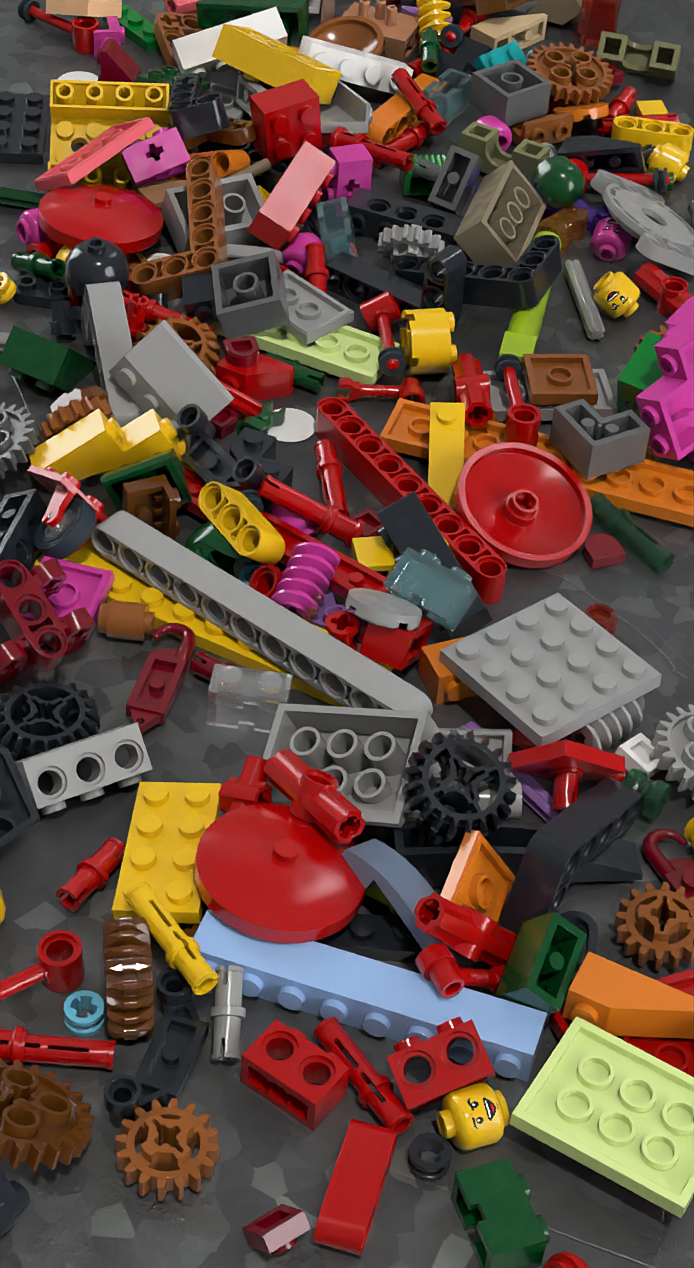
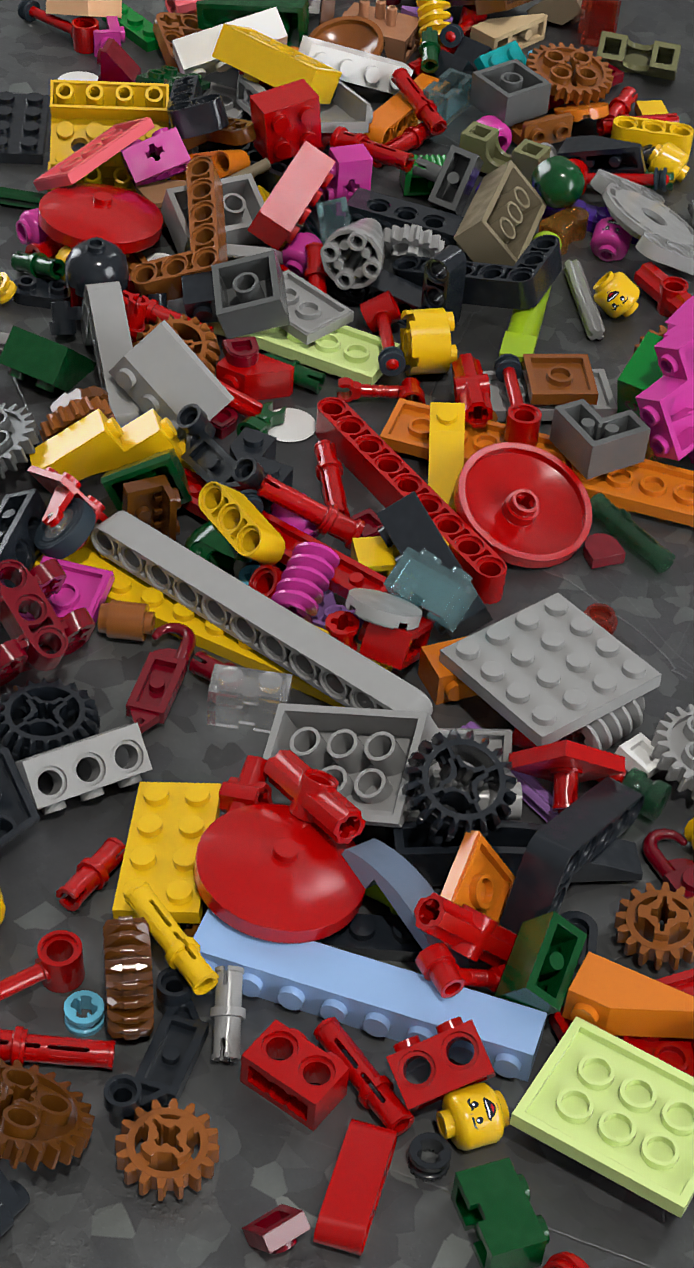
(354, 254): none -> light grey cone

